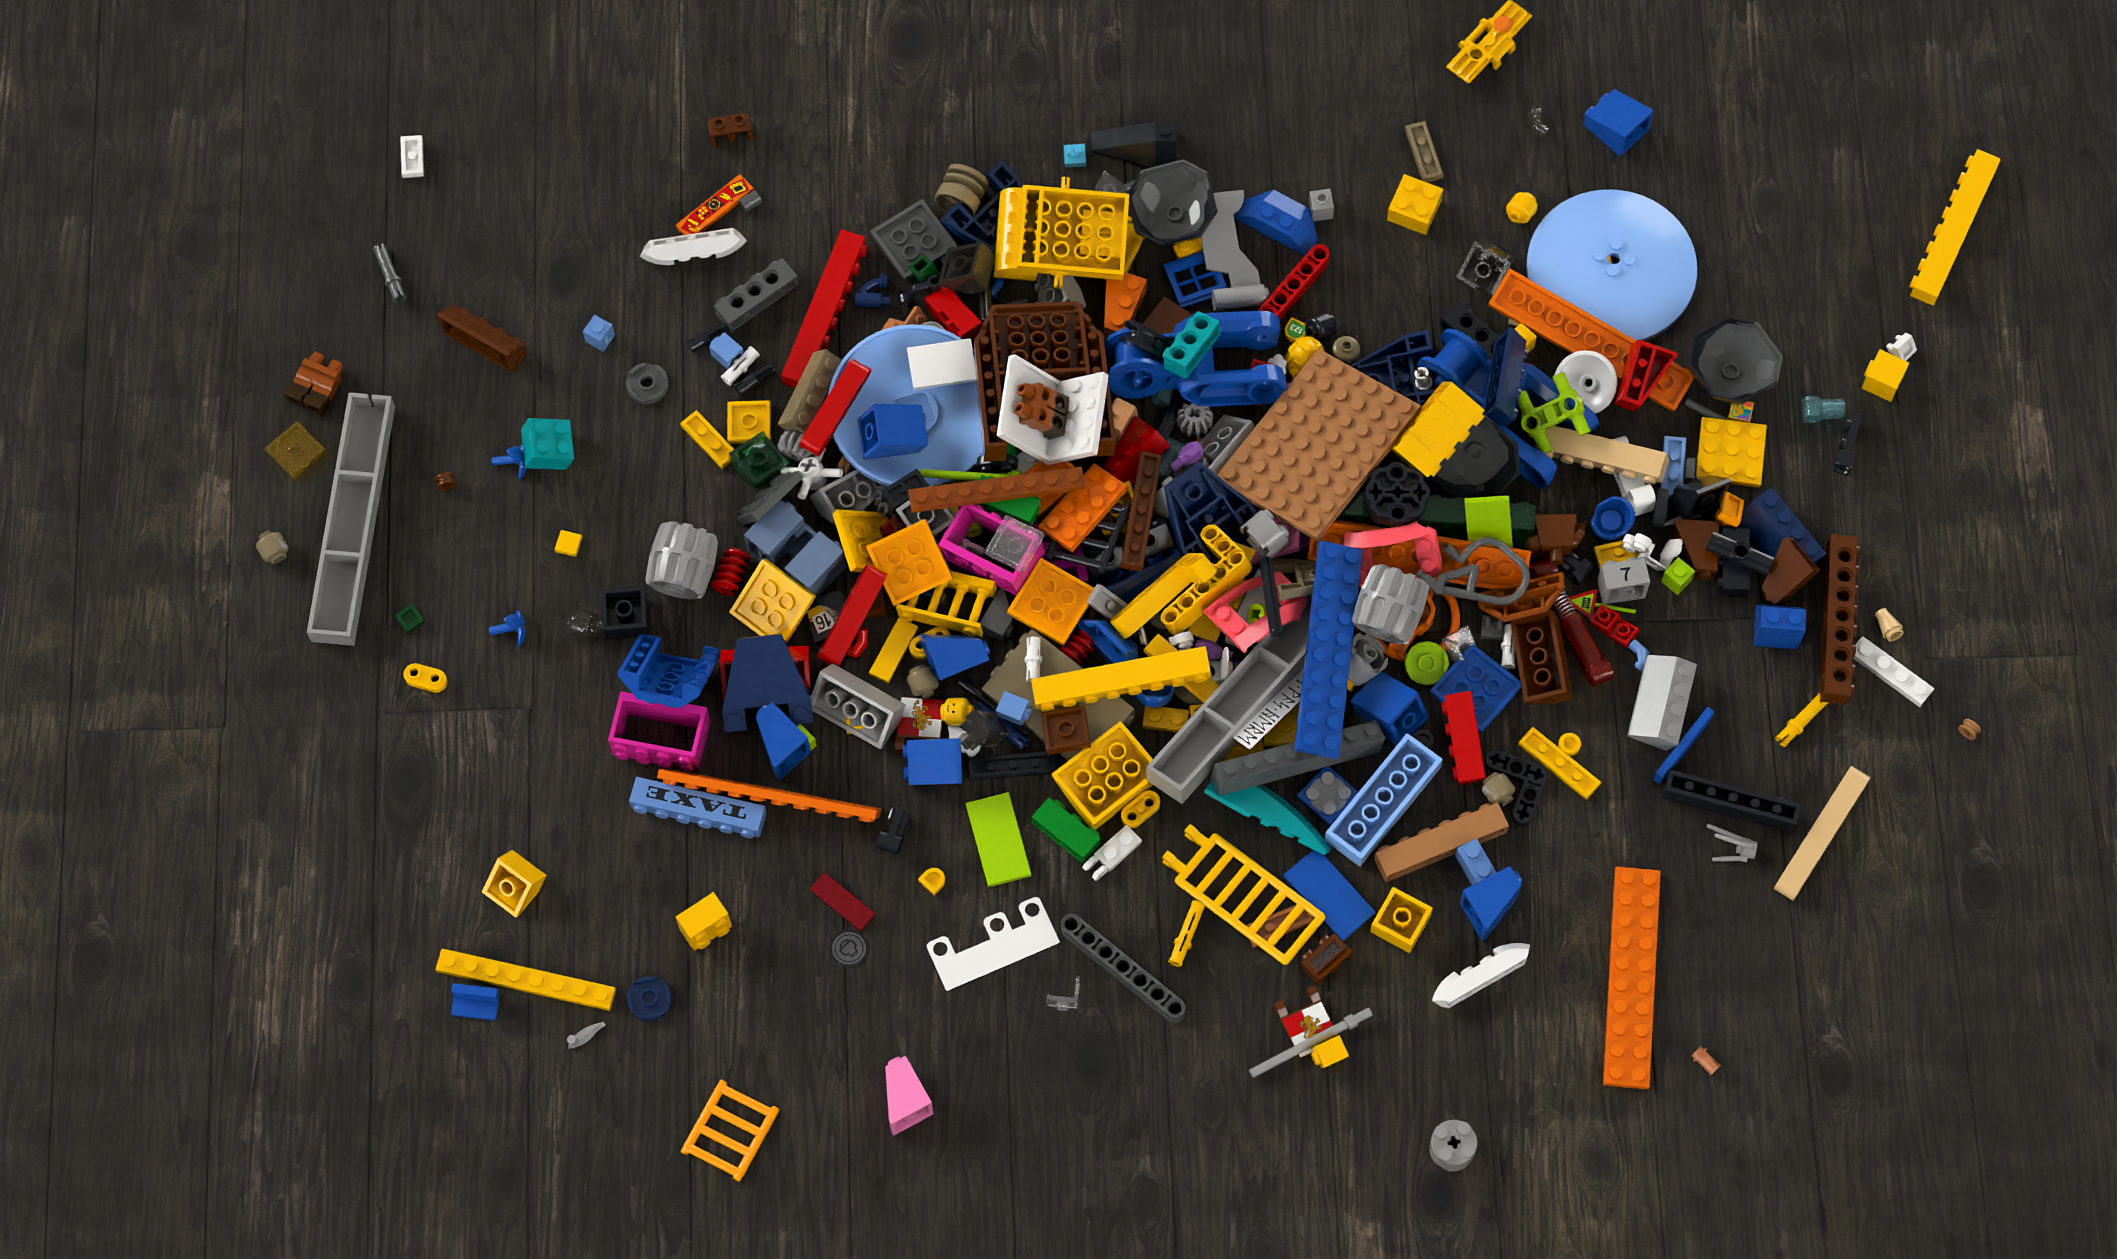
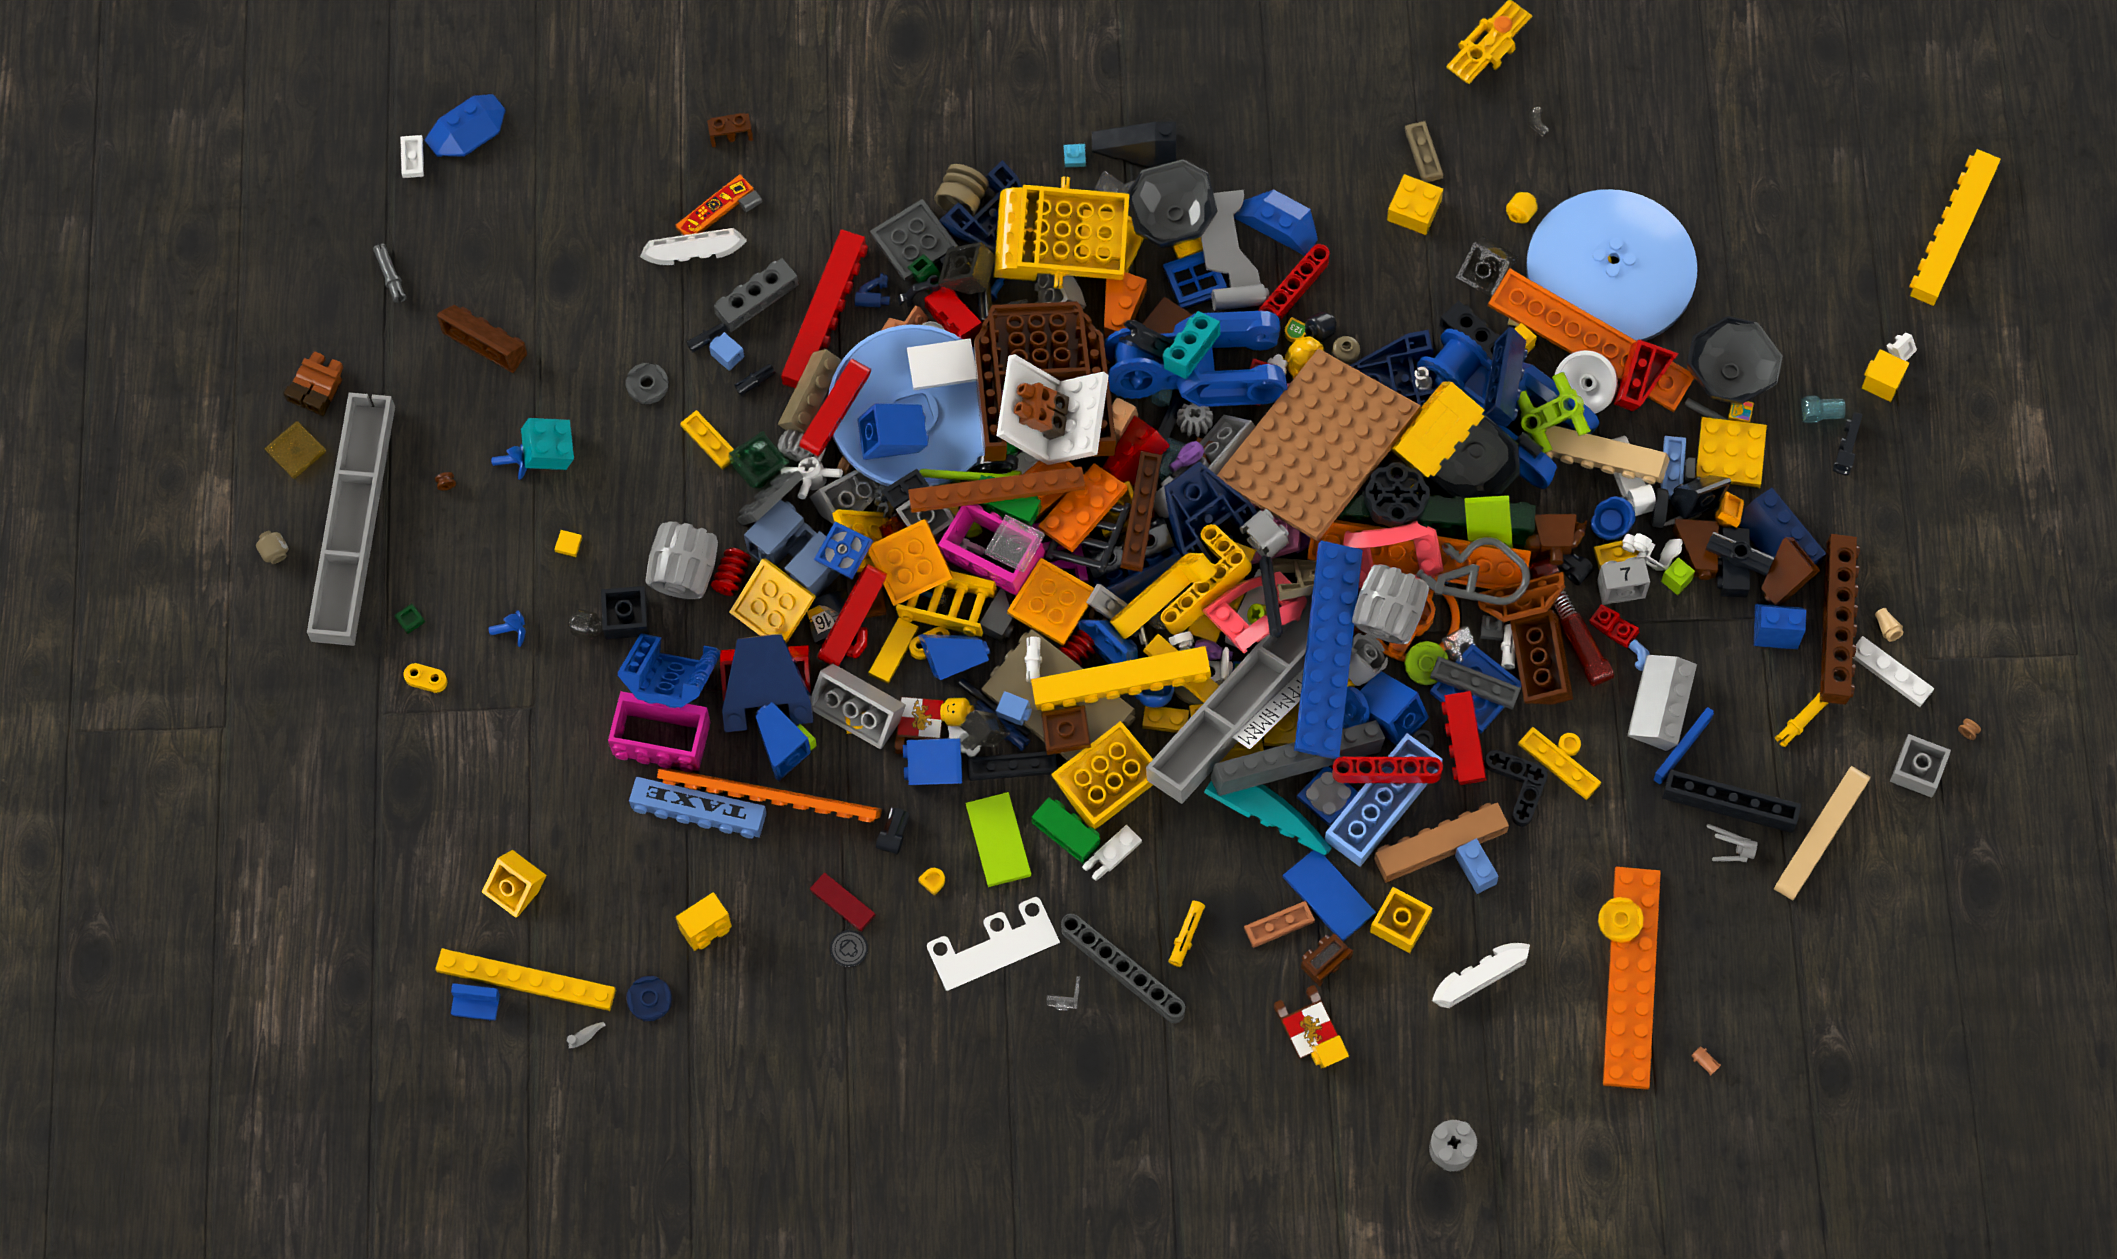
(466, 126): none -> blue wedge
(598, 333): medium blue brick -> none
(740, 366): white pin -> none
(747, 420): yellow tile -> none
(748, 1152): light orange bar -> none
(843, 550): none -> blue piece
(906, 1096): bright pink slope -> none
(922, 681): dark tan head -> none
(1139, 809): yellow plate -> none
(1266, 877): yellow bar -> none
(1321, 204): light grey brick -> none
(1348, 1023): light grey bar -> none
(1356, 708): none -> blue tile
(1397, 764): none -> red beam
(1476, 682): none -> dark grey tile
(1490, 900): blue slope -> none
(1498, 789): dark tan head -> none
(1529, 445): none -> black pin
(1586, 602): piece -> none
(1618, 121): blue slope -> none
(1620, 919): none -> yellow tile
(1920, 765): none -> light grey brick

